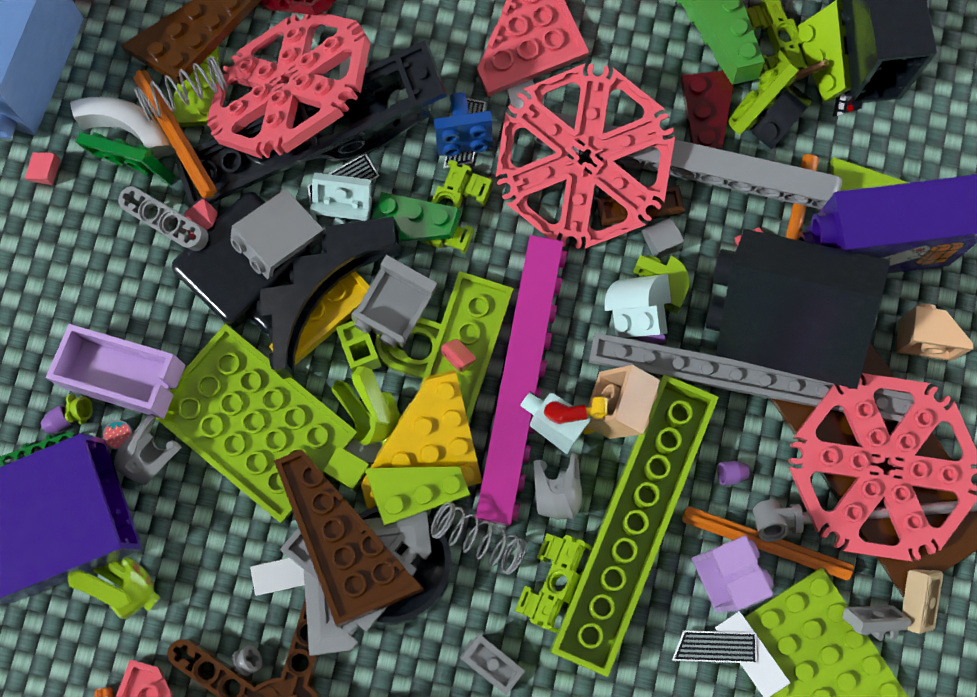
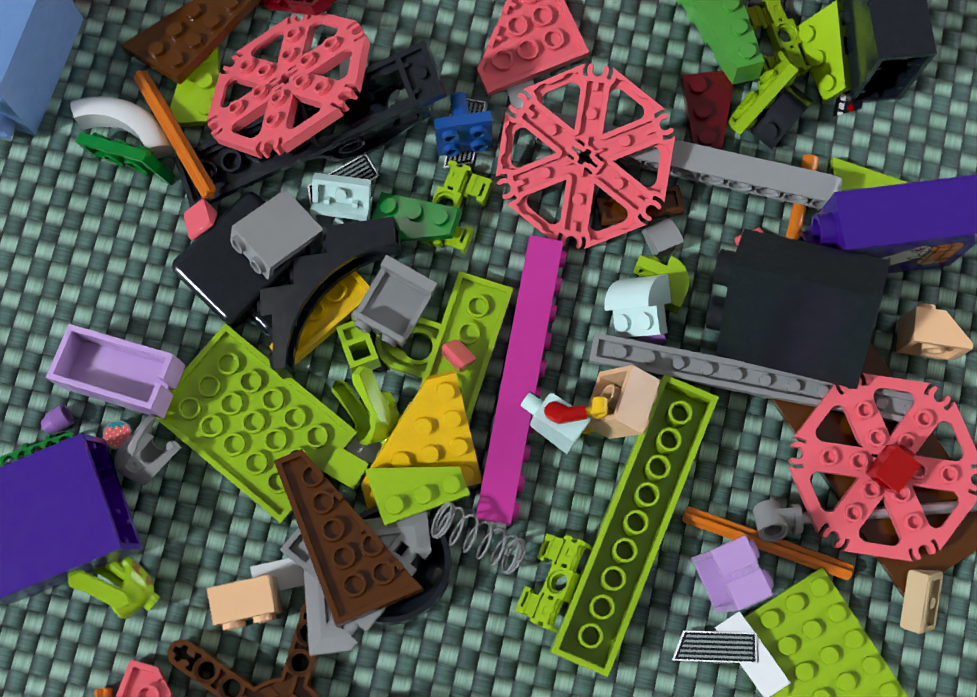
(43, 168): coral slope -> none
(78, 409): lime plate -> none
(162, 219): light grey beam -> none
(212, 63): light grey piece -> none
(244, 601): none -> light nougat brick
(246, 667): light grey bush -> none
(492, 664): light grey plate -> none
(561, 496): light grey helmet -> none
(732, 472): medium lavender hose -> none
(811, 69): nougat piece -> none
(877, 620): light grey plate -> none
(893, 468): none -> red brick

